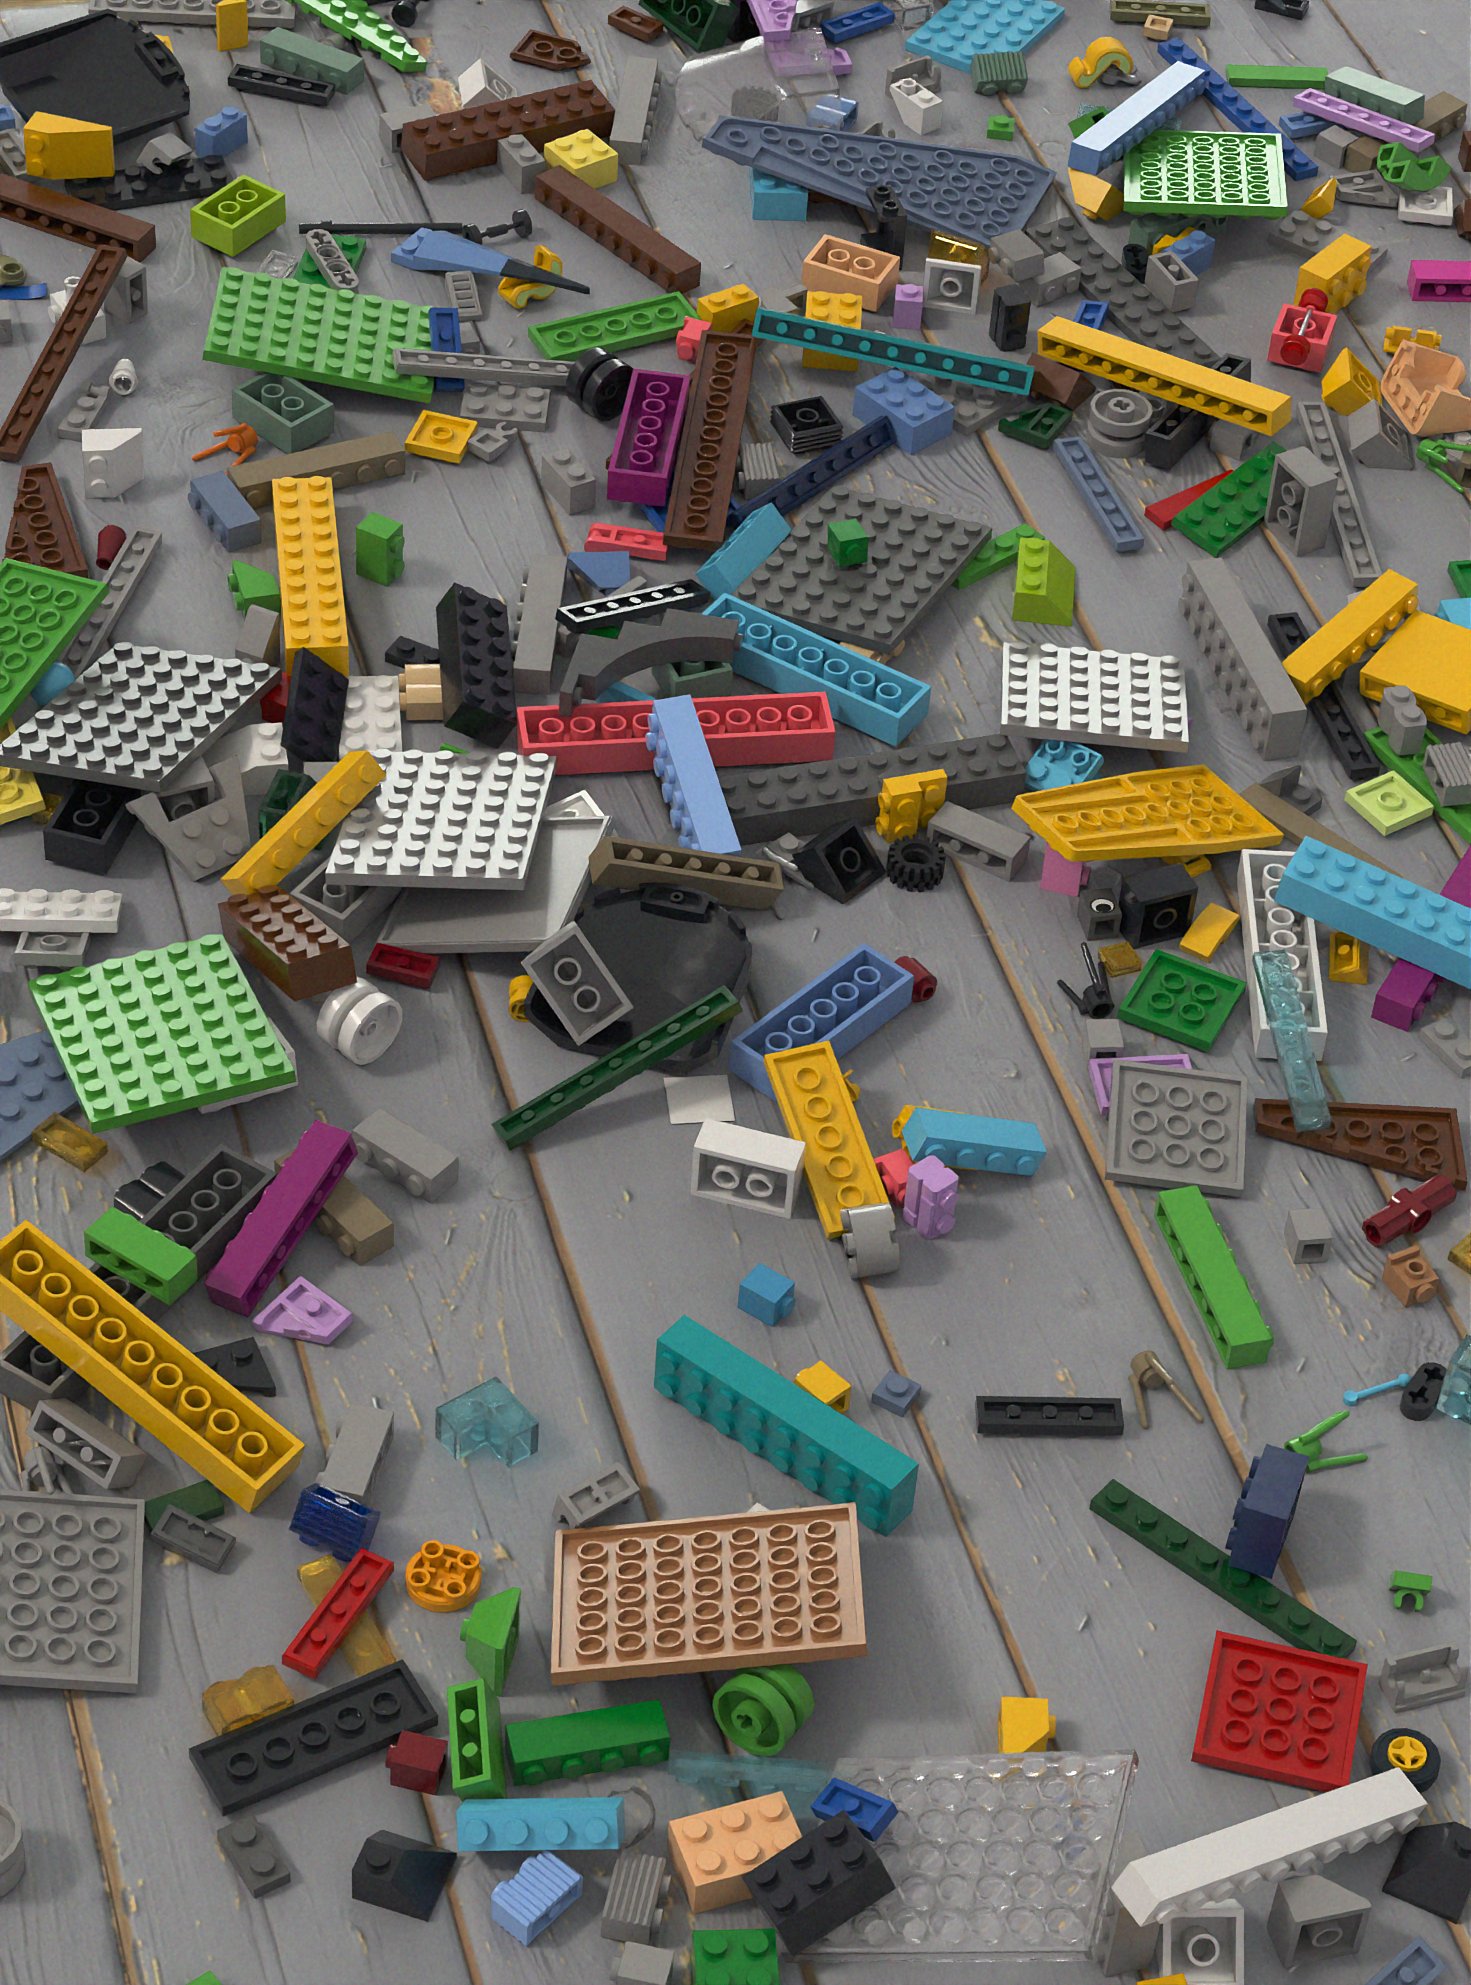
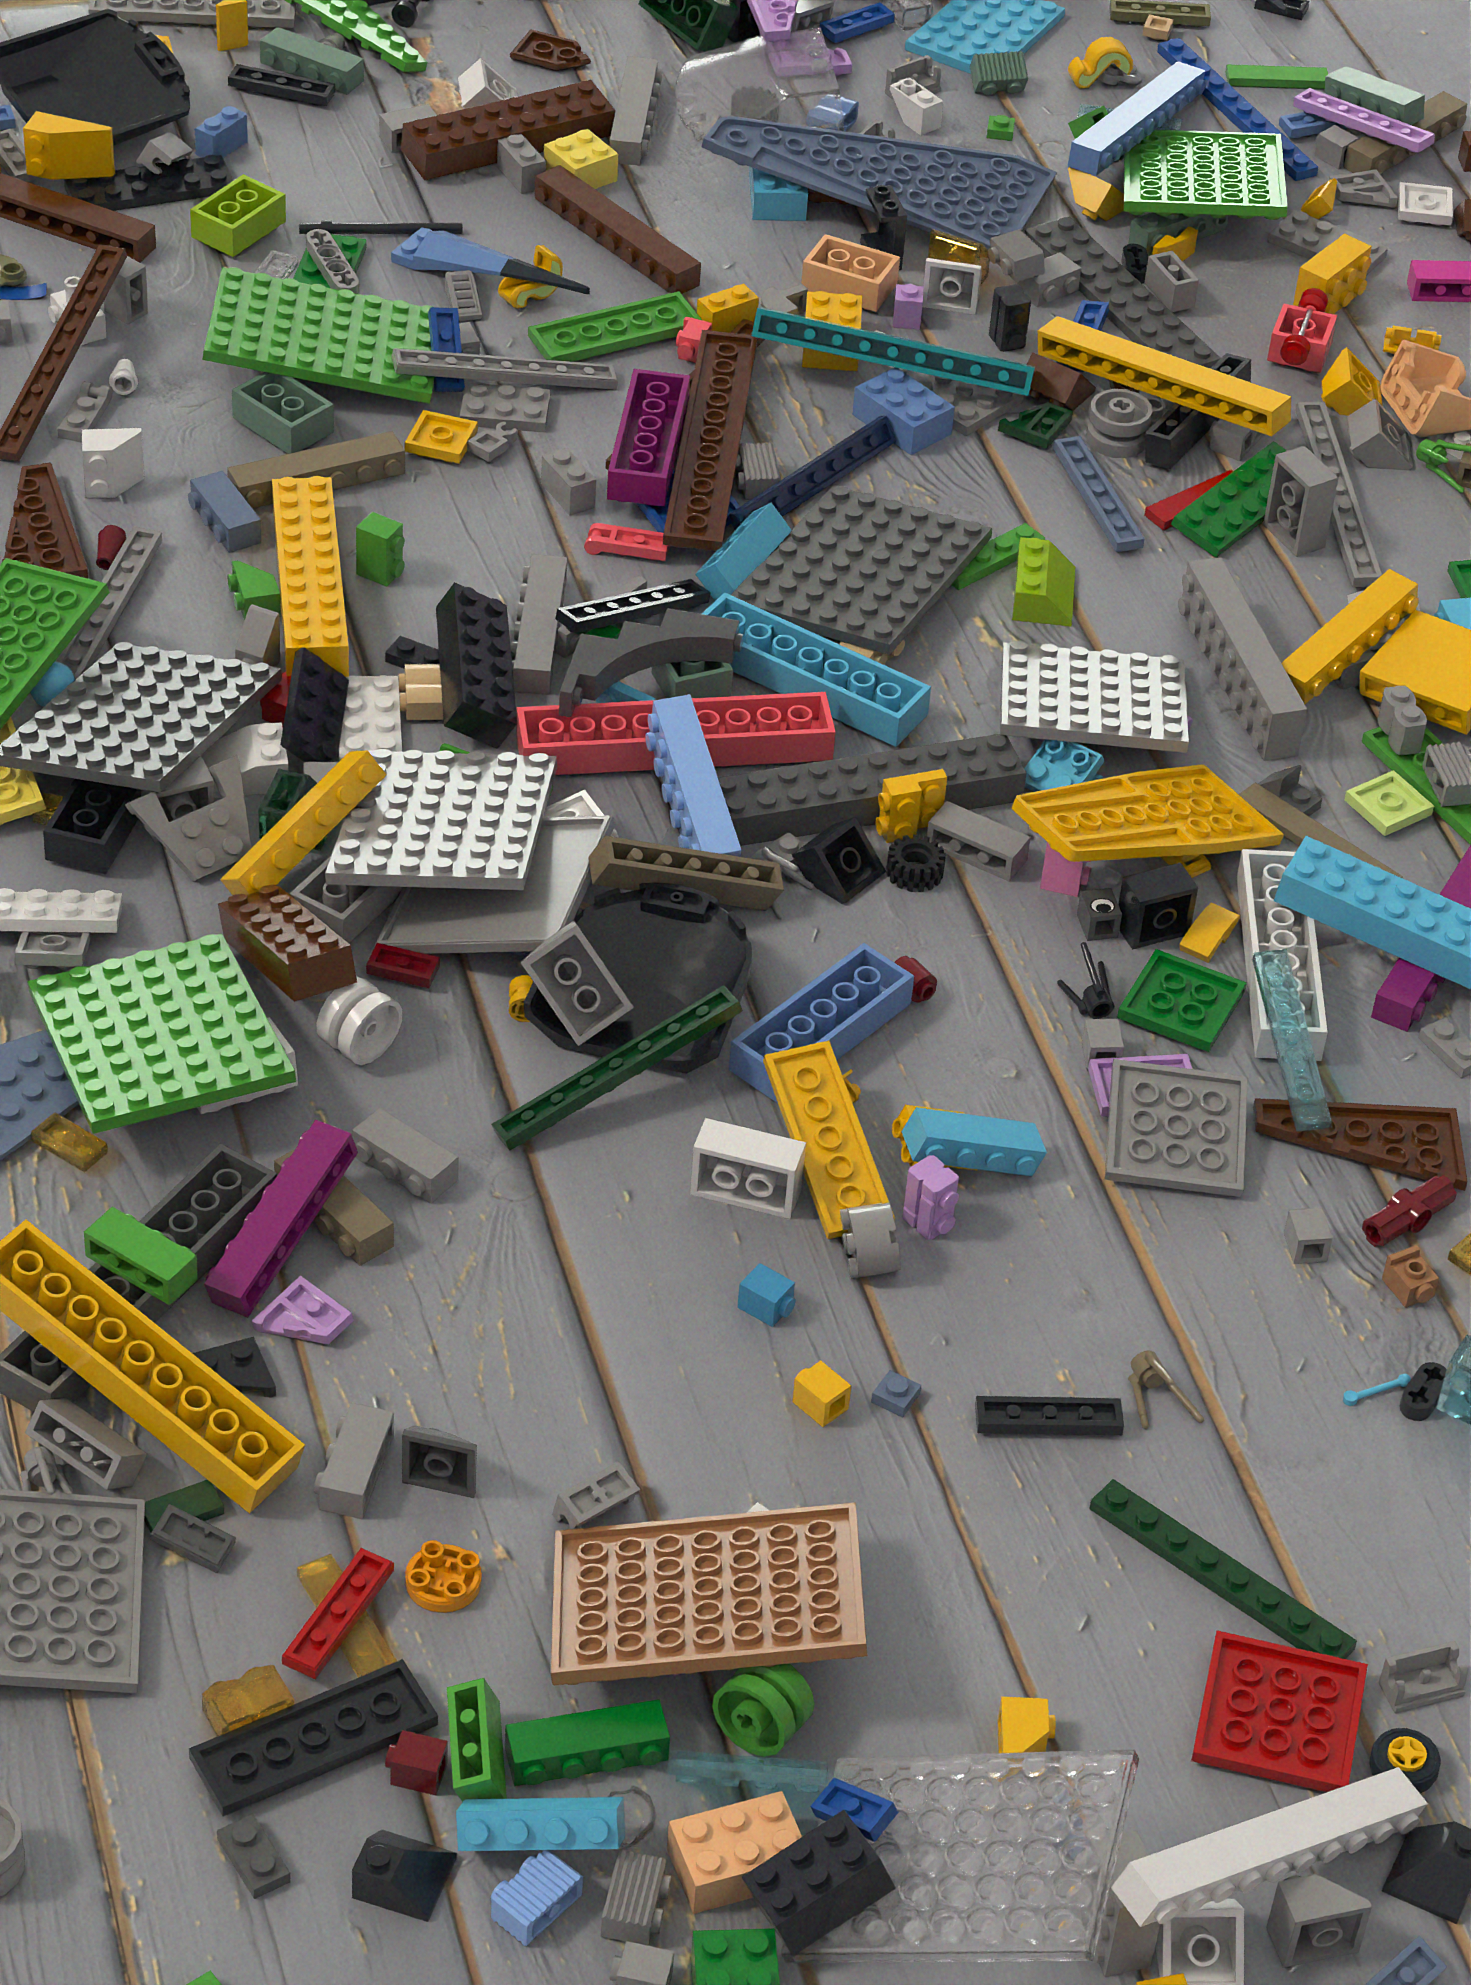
(144, 1193): black brick -> none
(241, 440): orange plant -> none
(334, 1521): clear blue brick -> none
(439, 1461): none -> dark grey slope
(489, 1417): clear light blue brick -> none
(493, 1636): bright green slope -> none
(521, 224): black wheel -> none
(599, 383): black wheel -> none
(601, 569): medium blue slope -> none
(635, 23): reddish brown plate -> none
(698, 1098): white sticker -> none
(785, 1425): teal brick -> none
(806, 424): black brick -> none
(847, 542): green brick -> none
(893, 1173): coral brick -> none
(1119, 959): clear yellow tile -> none
(1194, 251): medium blue brick -> none
(1213, 1277): bright green brick -> none
(1266, 1510): dark blue brick -> none
(1310, 1445): bright green plant -> none
(1329, 706): black plate -> none
(1348, 959): yellow slope -> none
(1407, 171): bright green brick -> none
(1410, 1584): bright green tile -> none

